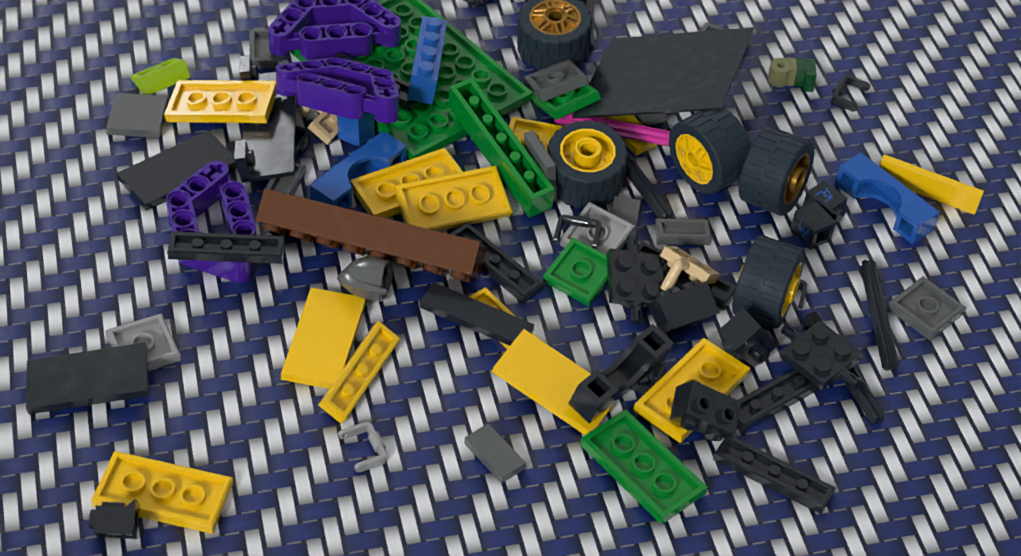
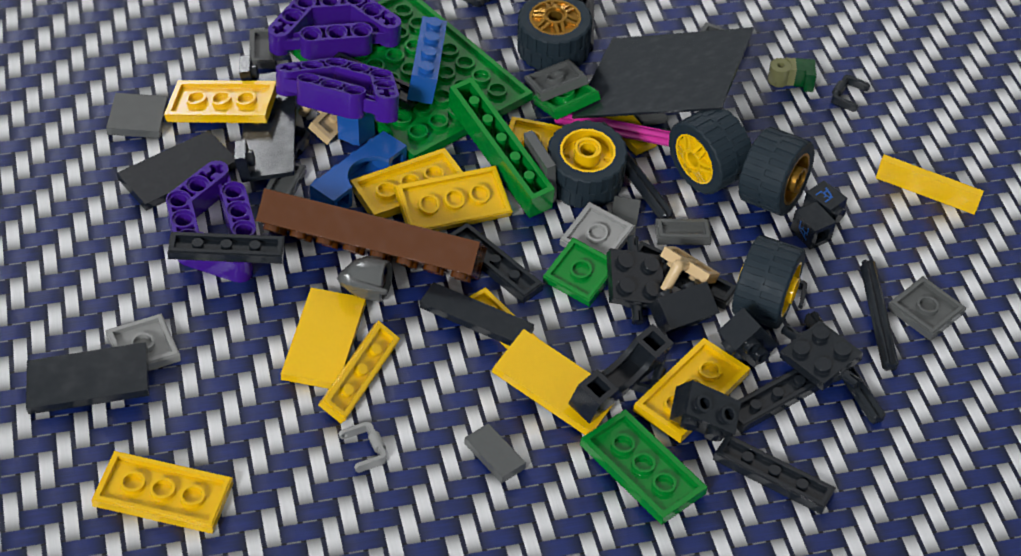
(115, 520): black window -> none
(161, 76): lime slope -> none
(580, 221): black piece -> none
(864, 178): blue arch -> none

